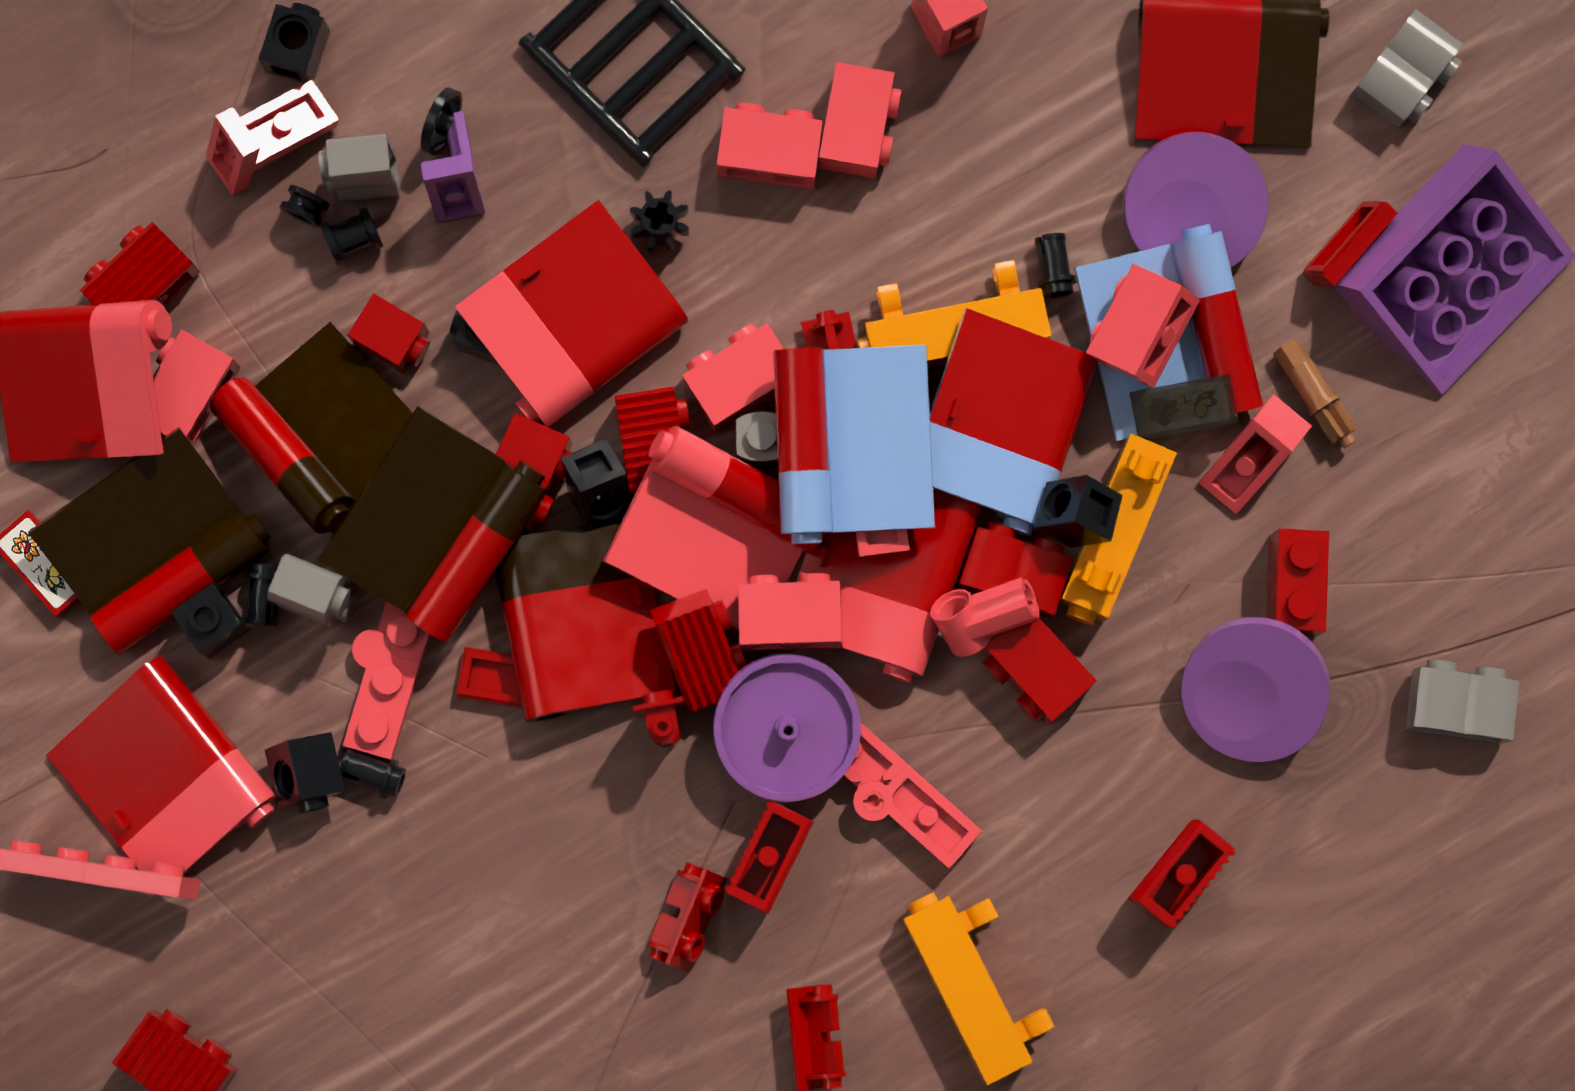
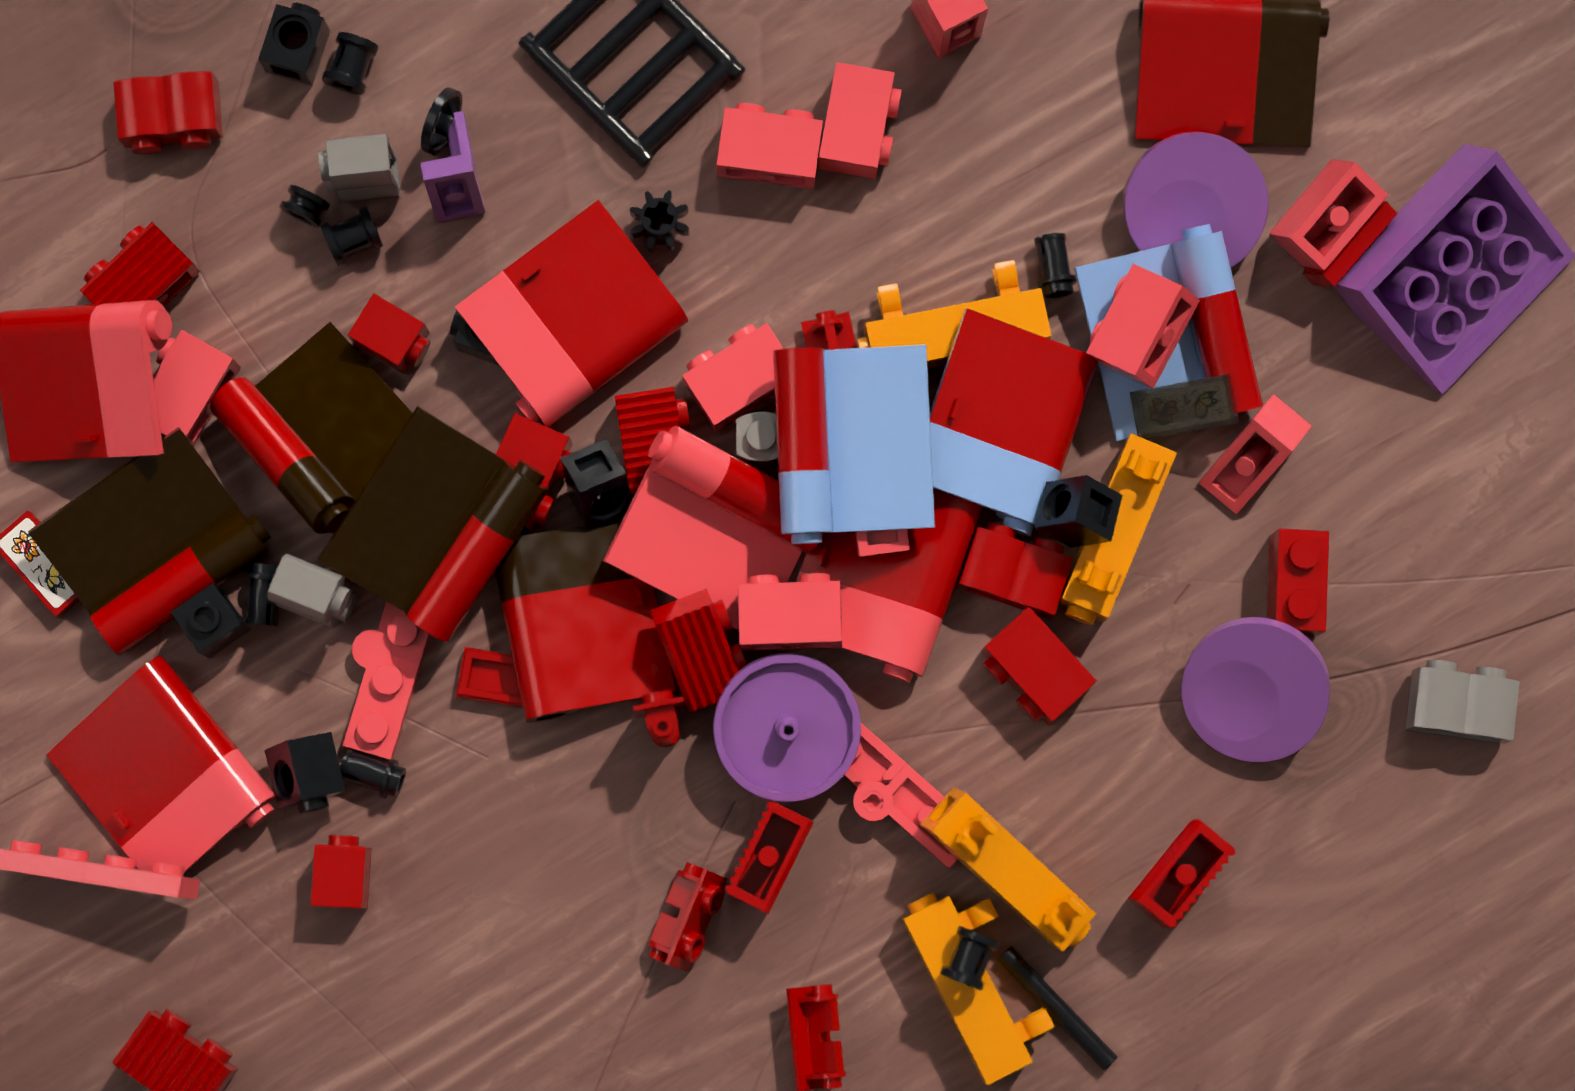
(168, 111): none -> red brick
(267, 133): bracket -> none
(341, 873): none -> red brick
(350, 63): none -> black bush
(970, 958): none -> black bush
(972, 620): coral piece -> none
(1009, 870): none -> light orange brick
(1057, 1008): none -> black bar
(1316, 393): medium nougat piece -> none
(1328, 214): none -> coral brick
(1408, 69): light grey brick -> none

